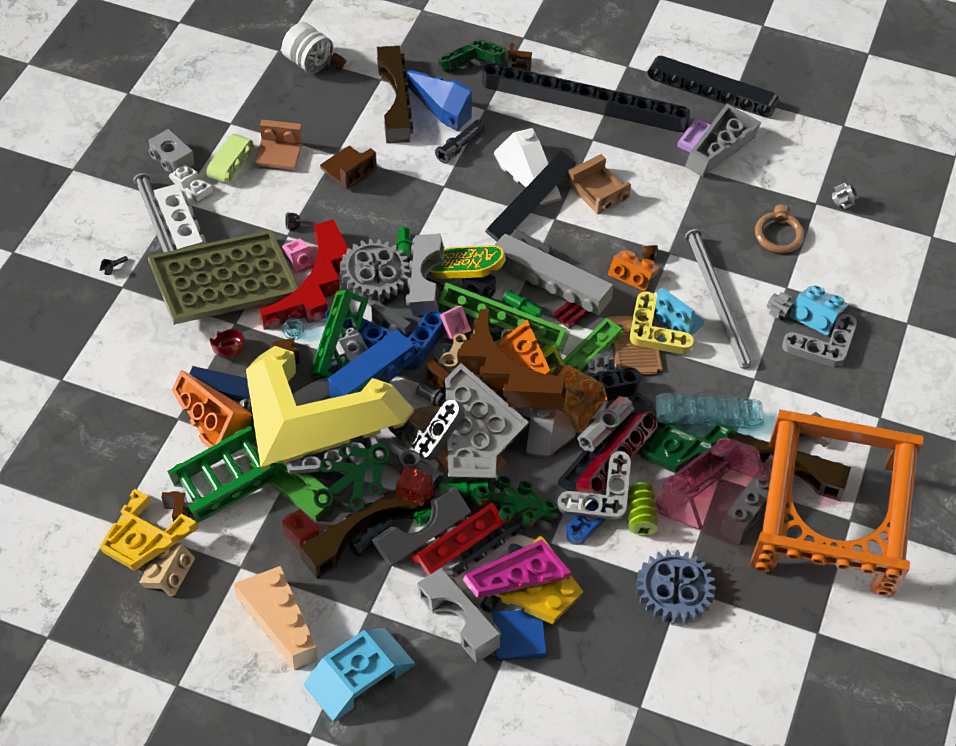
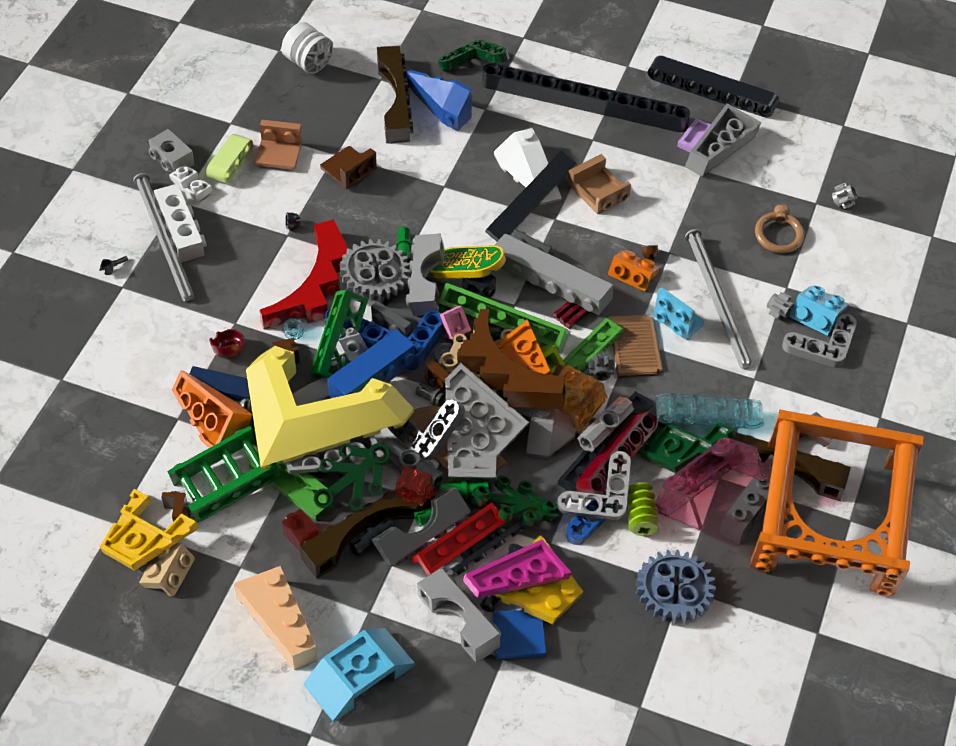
(222, 276): olive plate -> none
(299, 254): bright pink bracket -> none
(337, 61): reddish brown hinge -> none
(454, 145): black pin -> none
(519, 59): reddish brown bracket -> none
(522, 304): green axle -> none
(619, 382): black beam -> none
(650, 332): light yellow beam -> none

